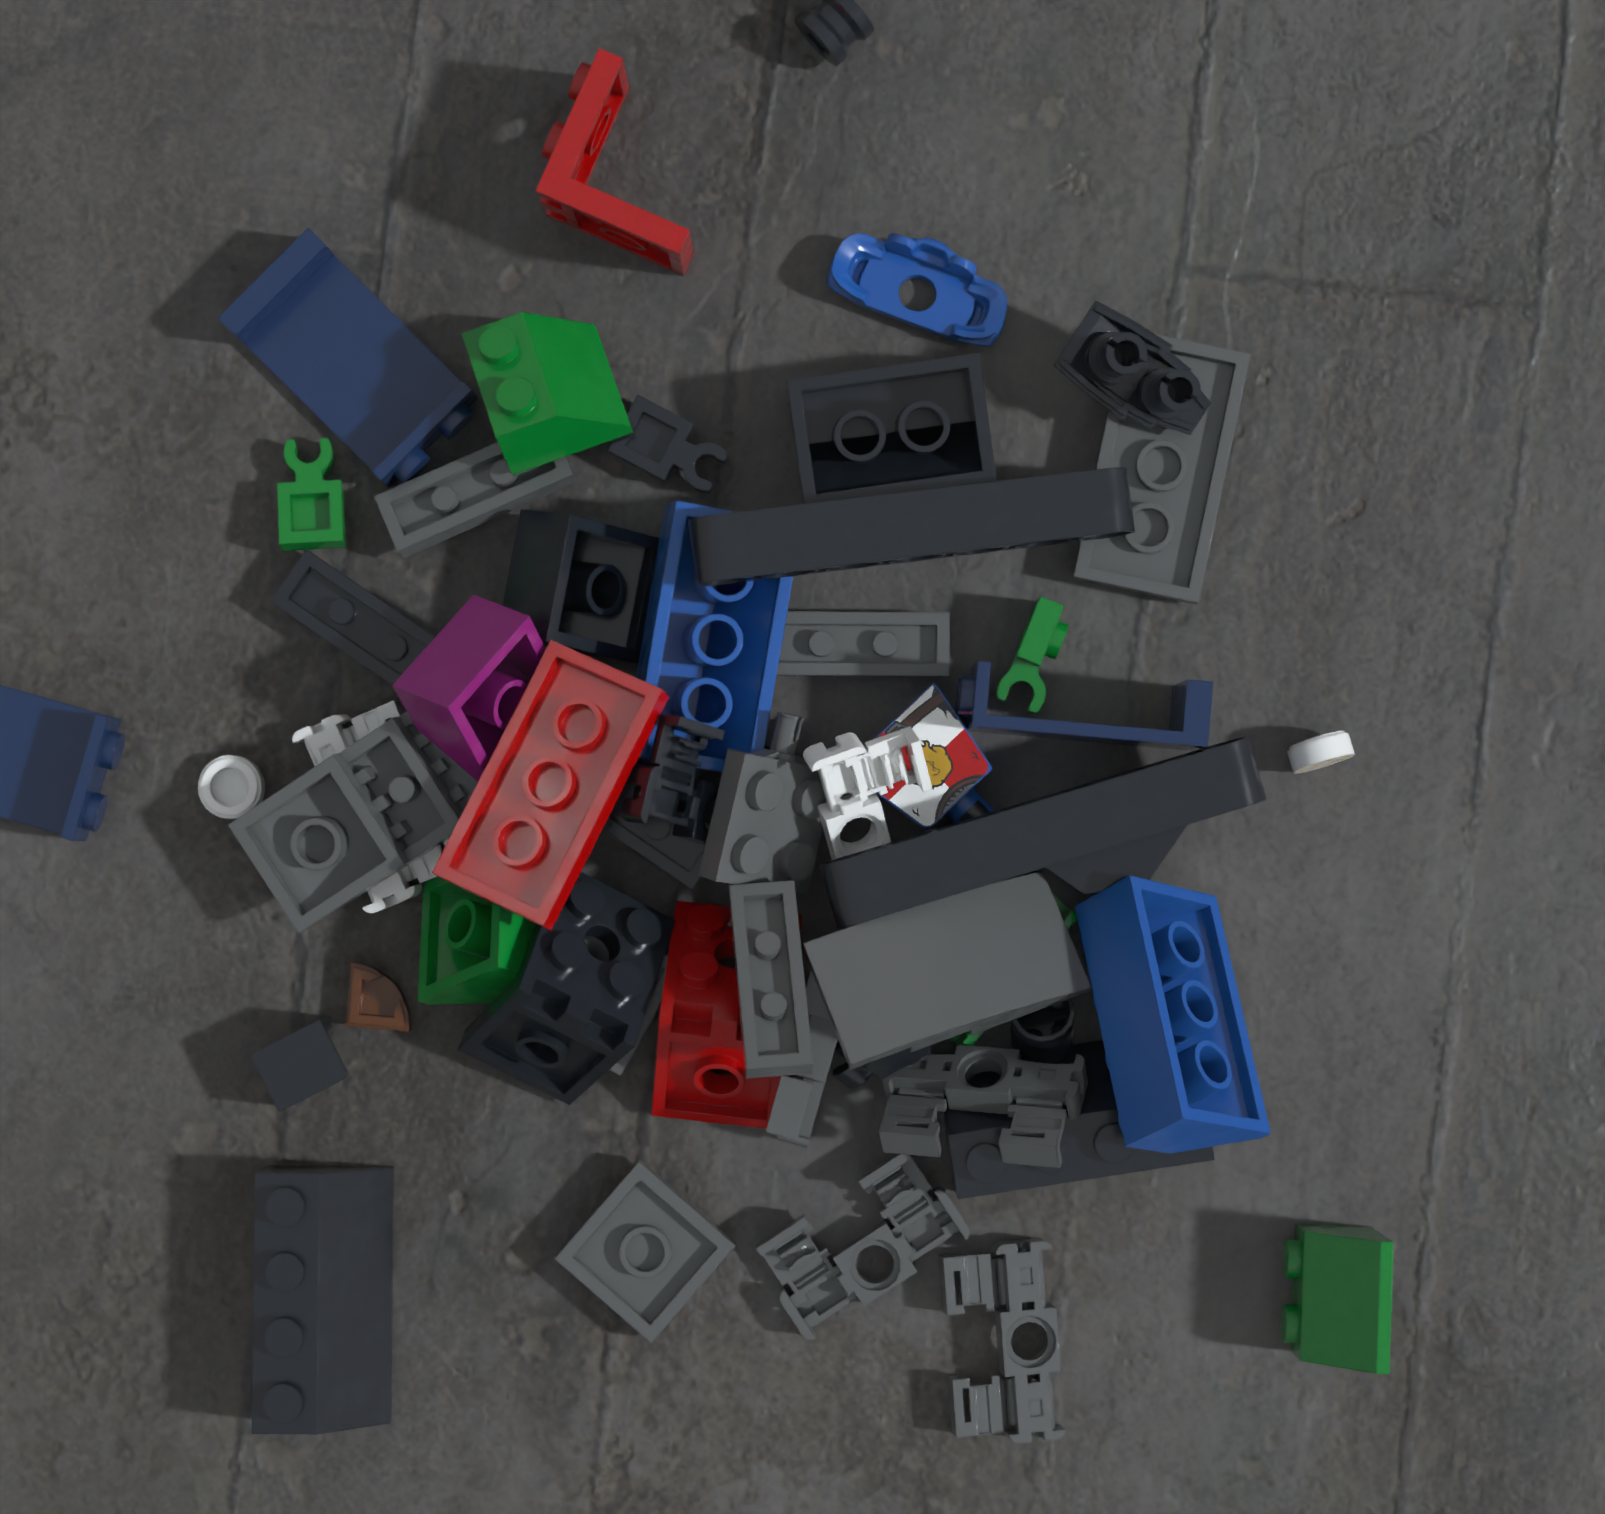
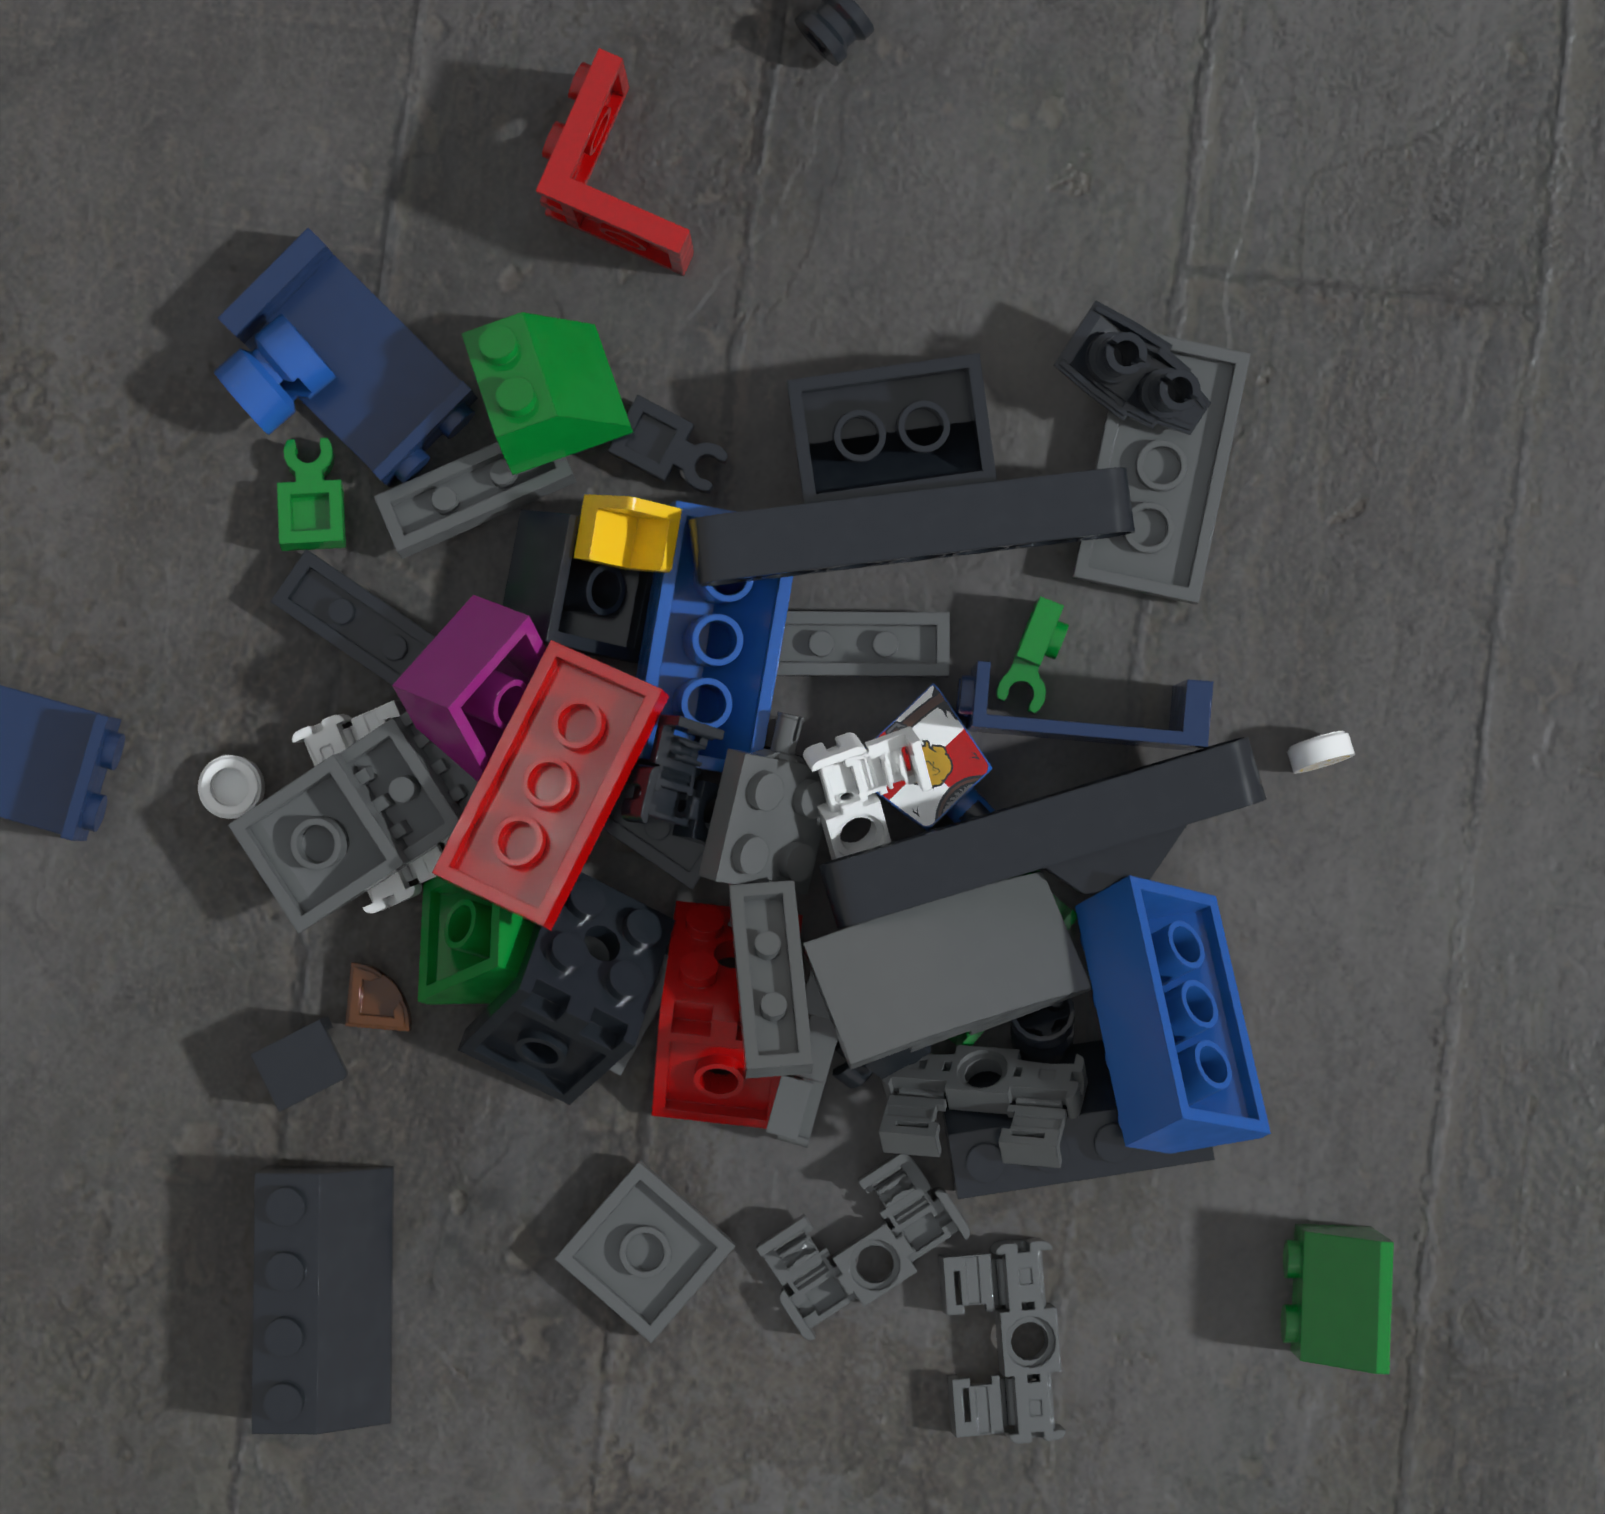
(274, 374): none -> blue wheel
(627, 533): none -> yellow panel
(874, 269): blue piece -> none

